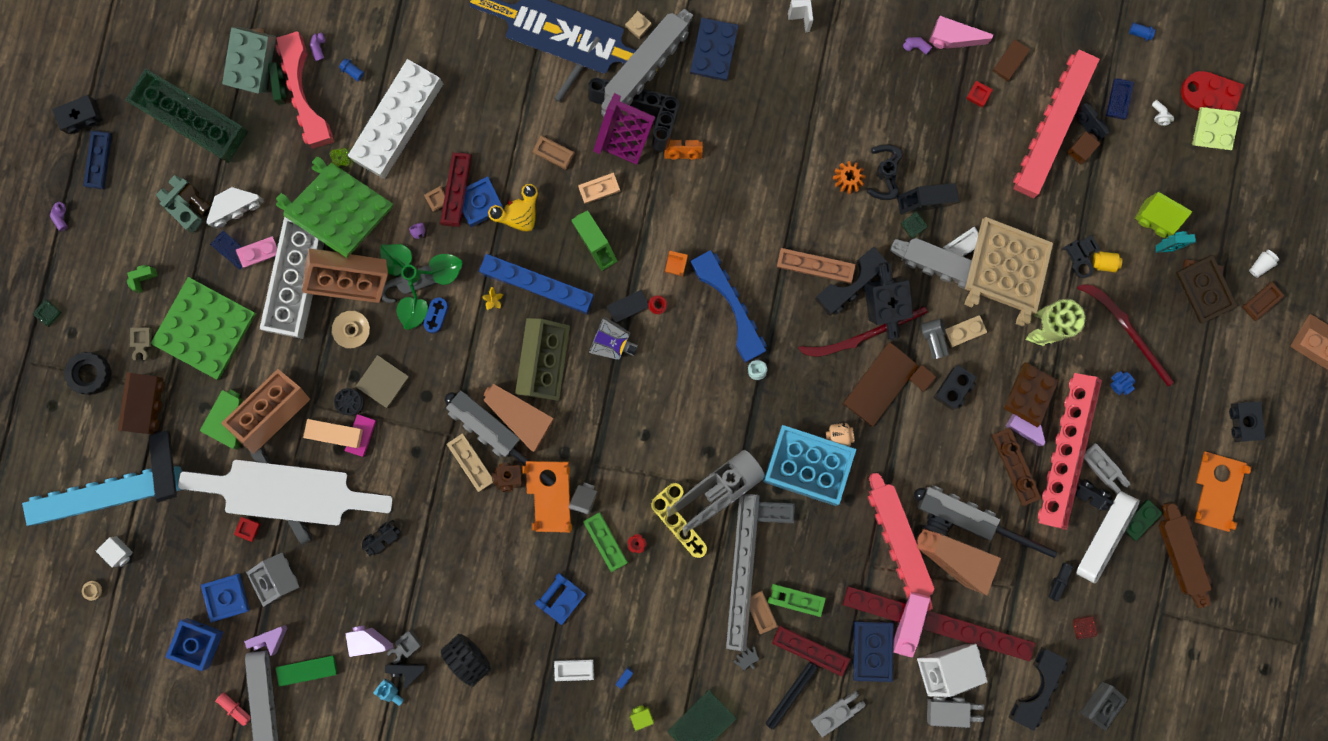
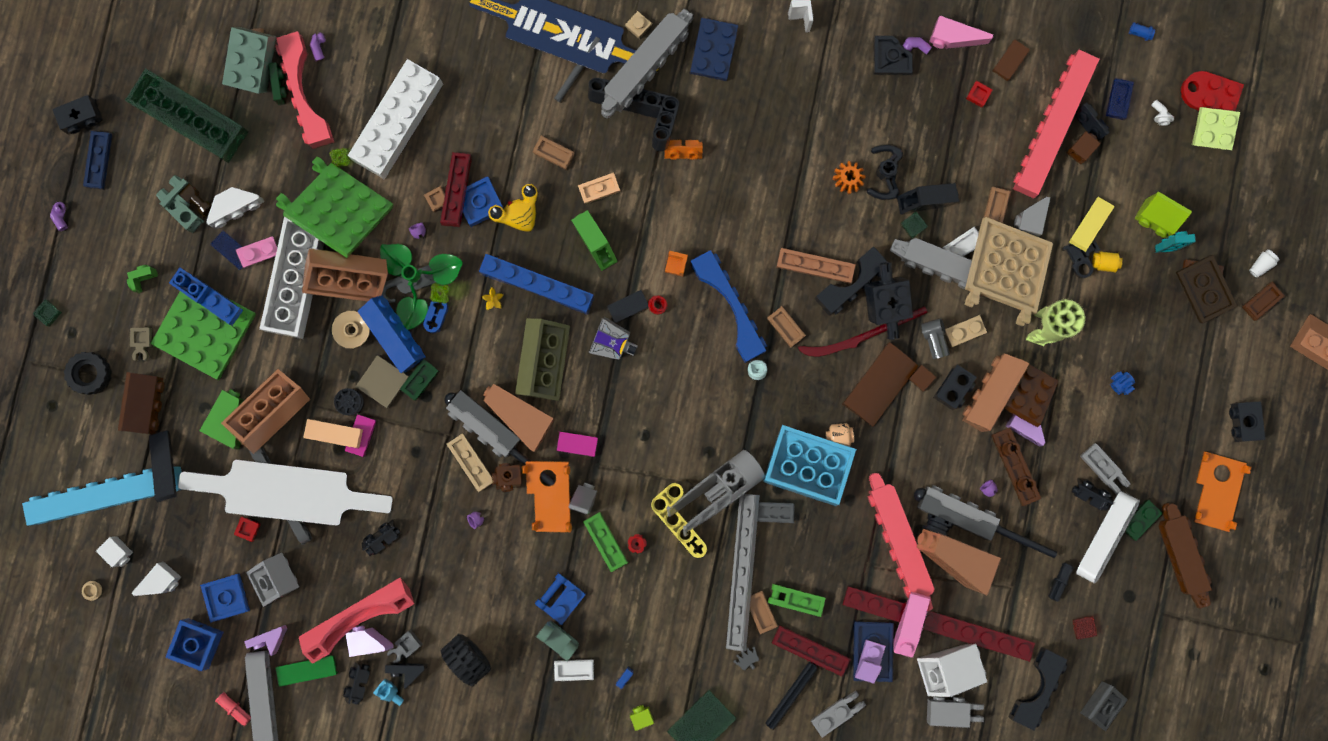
(159, 580): none -> white slope
(206, 296): none -> blue slope
(323, 638): none -> coral arch
(351, 69): blue pin -> none
(353, 690): none -> black hinge
(391, 333): none -> blue brick
(419, 380): none -> dark green plate
(435, 297): none -> clear neon green plate
(475, 520): none -> medium lavender hinge
(558, 640): none -> sand green piece
(577, 444): none -> dark pink tile
(610, 126): magenta fence -> none
(786, 326): none -> medium nougat tile
(870, 660): none -> lavender slope
(891, 57): none -> black plate
(989, 488): none -> medium lavender hinge
(994, 392): none -> nougat slope
(997, 204): none -> medium nougat tile
(1033, 218): none -> light grey slope
(1074, 461): coral brick -> none
(1091, 224): none -> light yellow tile
(1123, 318): dark red piece -> none

